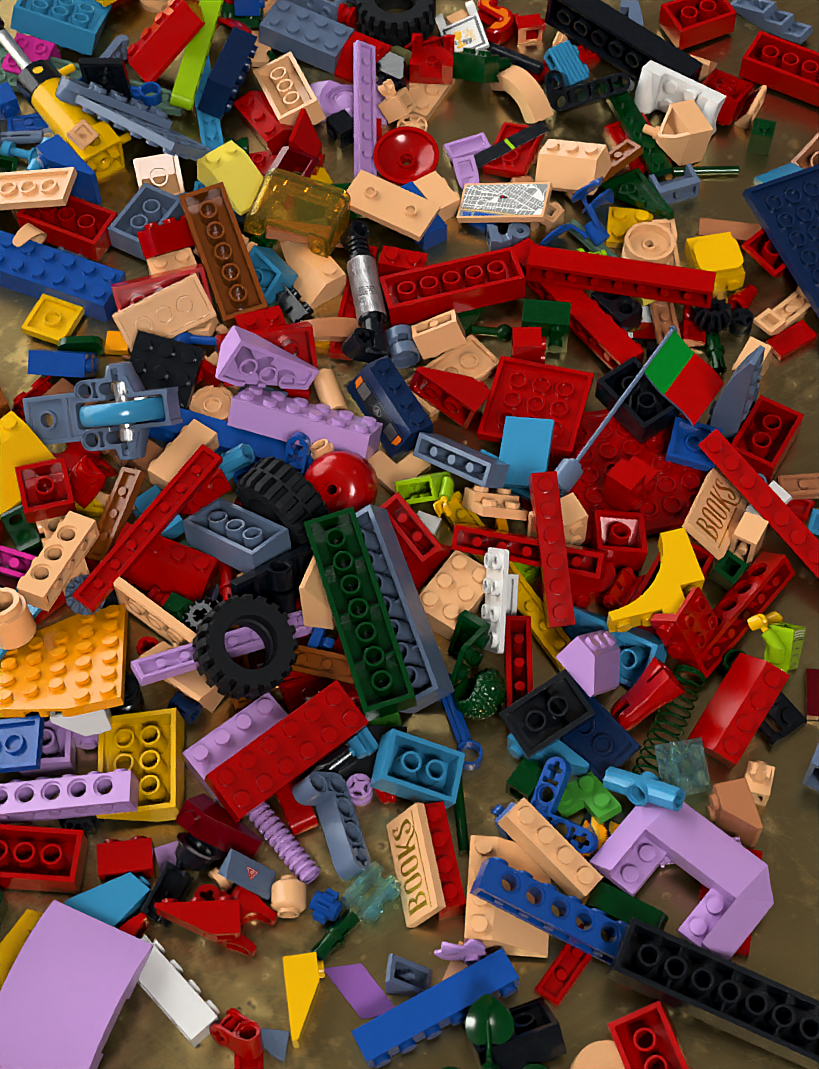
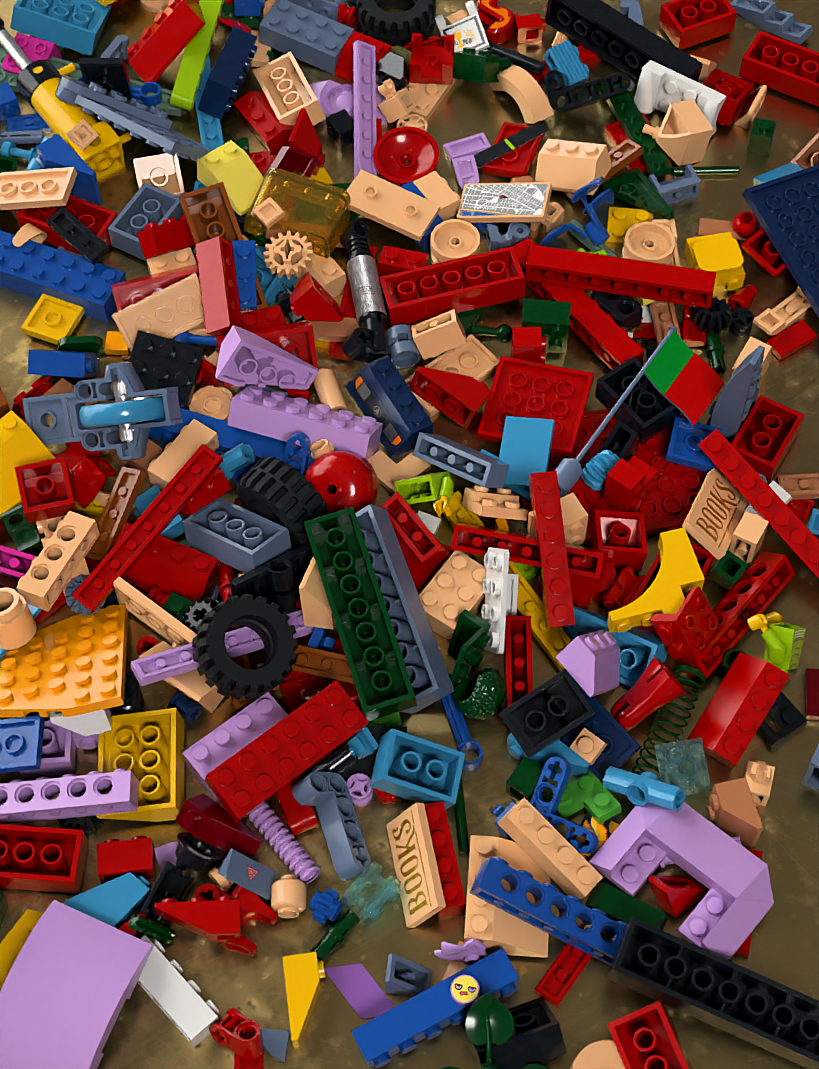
(78, 235): none -> black plate
(151, 928): none -> dark green axle
(218, 285): none -> brick
(245, 268): none -> blue plate
(268, 212): none -> light nougat tile
(288, 255): none -> light nougat gear
(314, 301): none -> red slope
(453, 241): none -> light nougat wheel
(465, 990): none -> tile
(588, 746): none -> light nougat plate
(597, 468): none -> dark azure gear
(622, 441): none -> black slope
(675, 893): none -> red slope
(745, 224): none -> red plate

